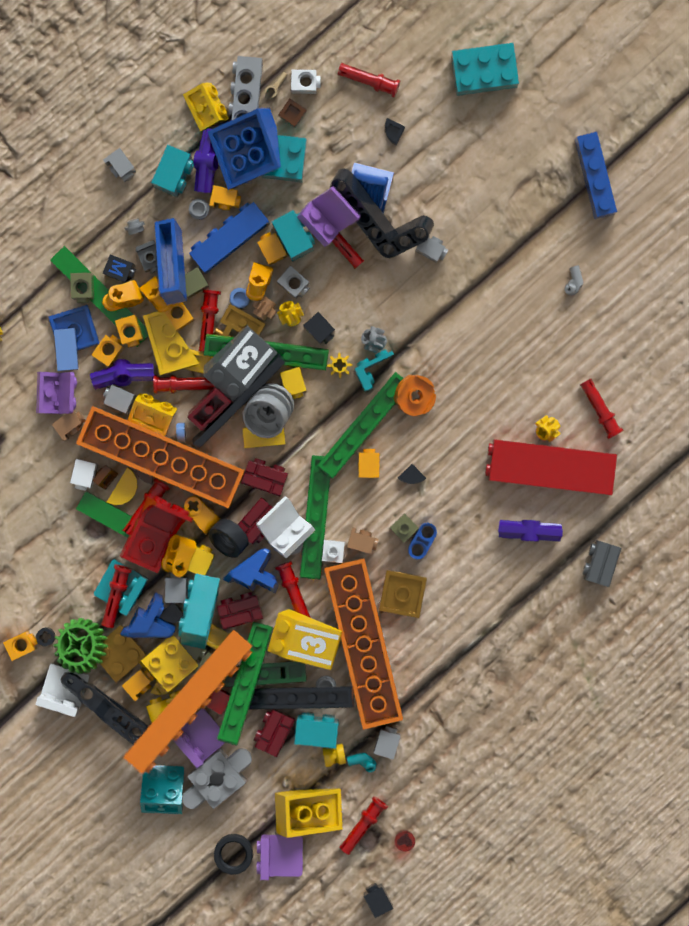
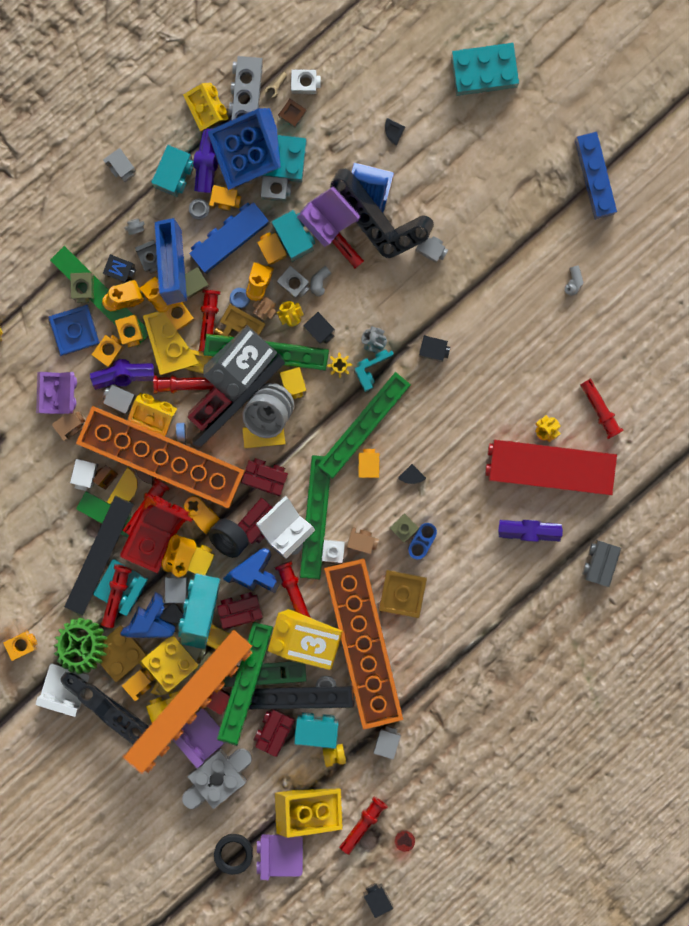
(41, 632): black bush -> none
(66, 349): medium blue tile -> none
(99, 555): none -> black tile
(162, 790): teal bracket -> none
(268, 182): none -> light grey brick
(317, 281): none -> light grey arm
(364, 760): teal arm -> none
(378, 81): red pin -> none
(417, 406): orange plate -> none
(434, 349): none -> black brick

